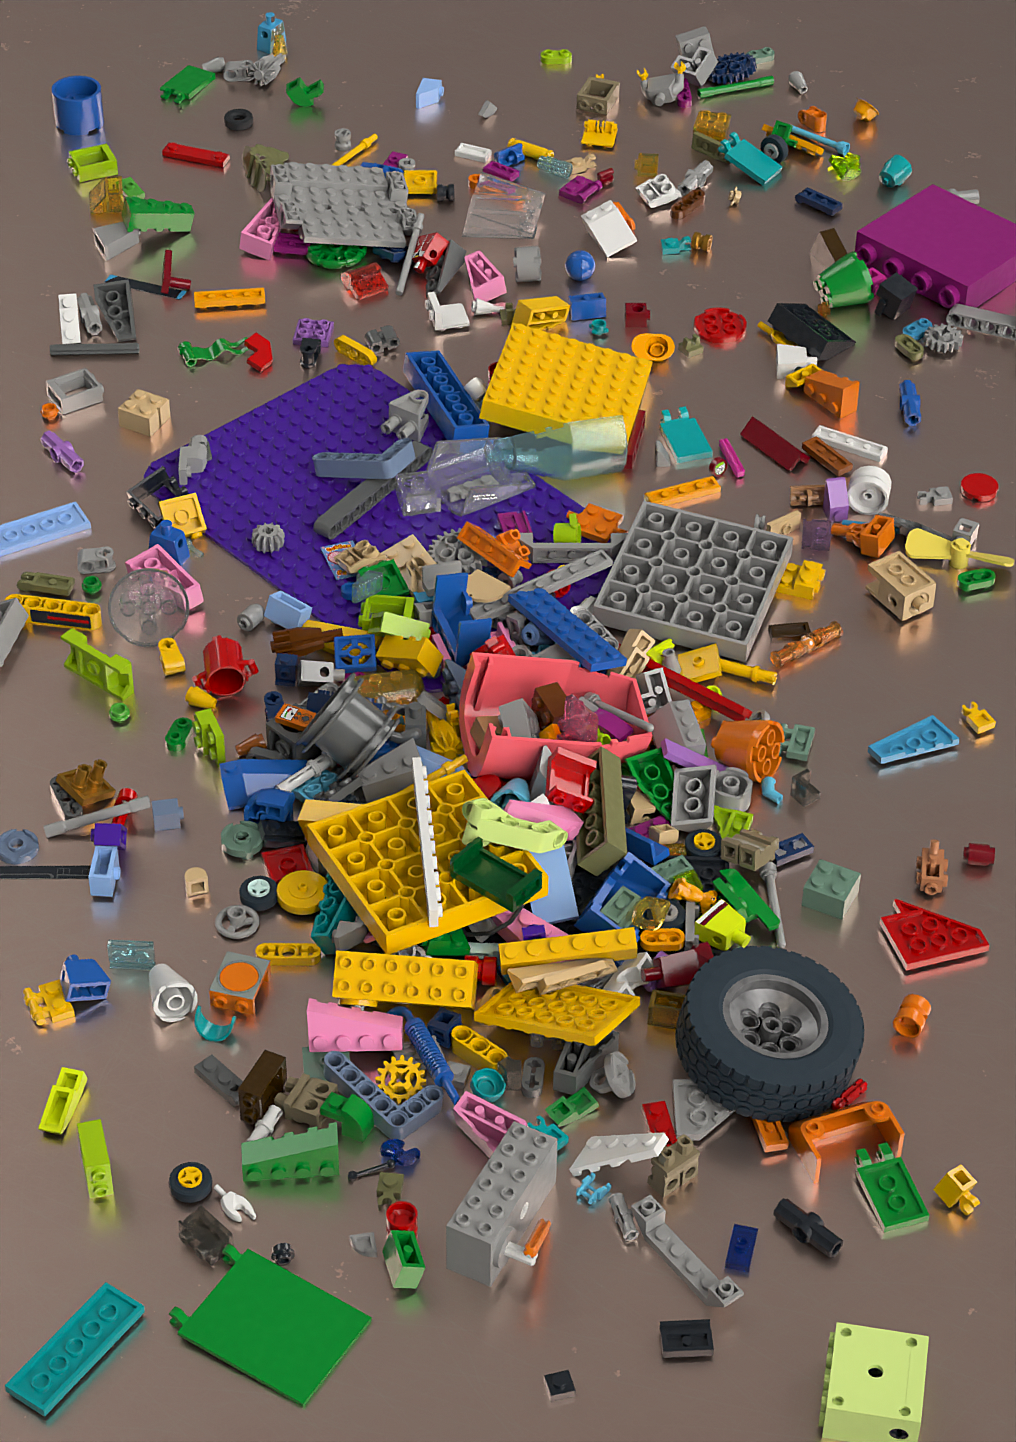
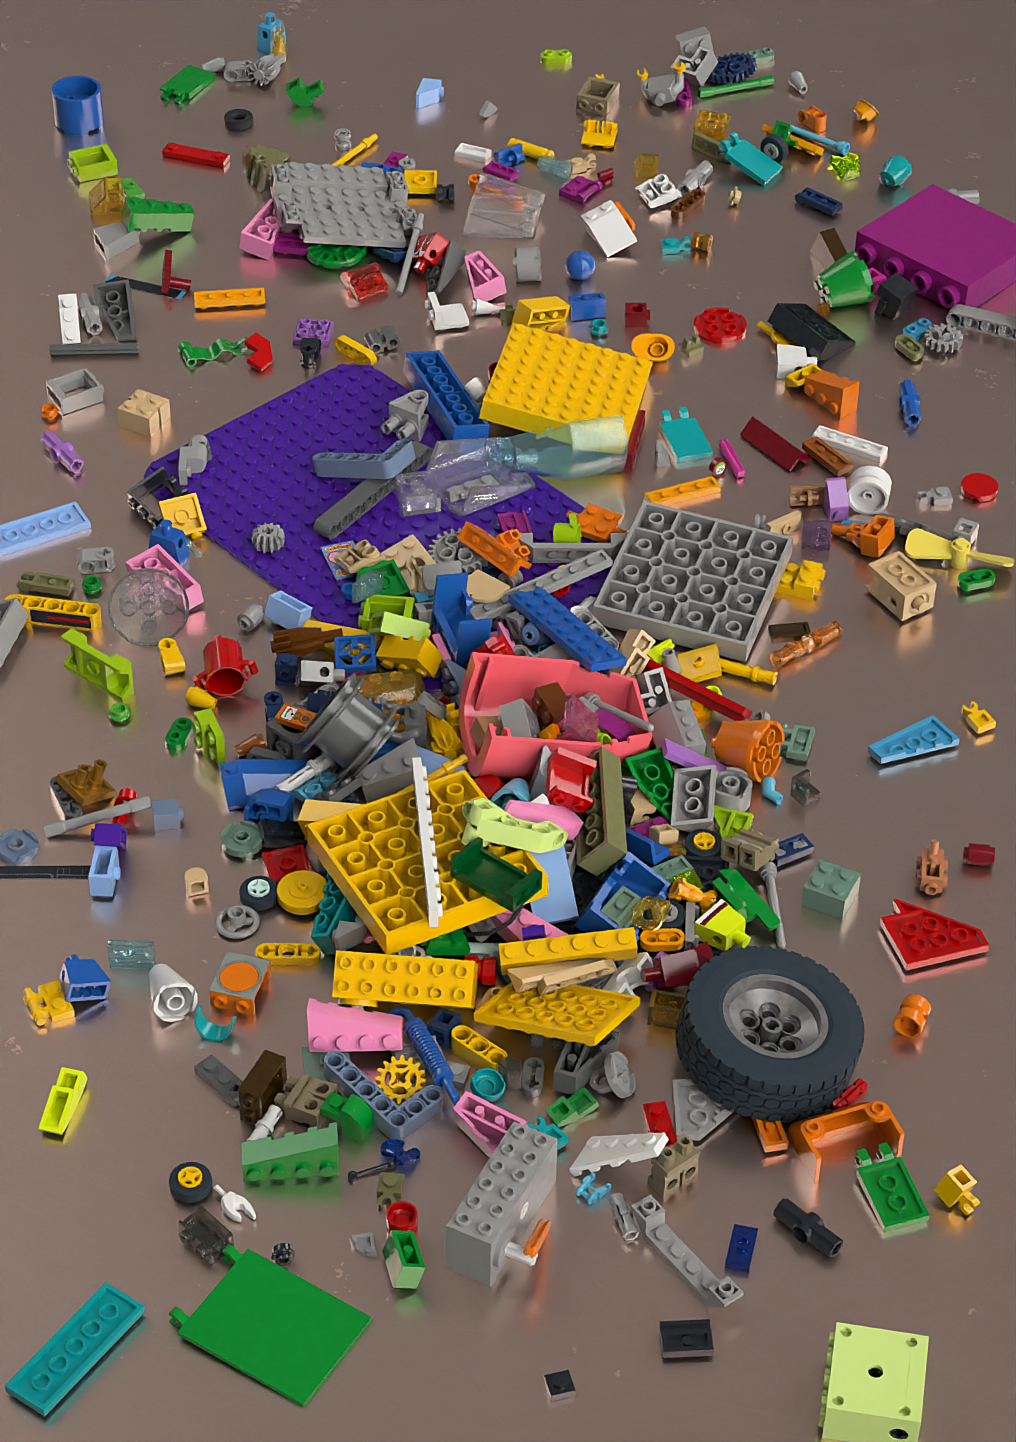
(95, 1158): lime window -> none

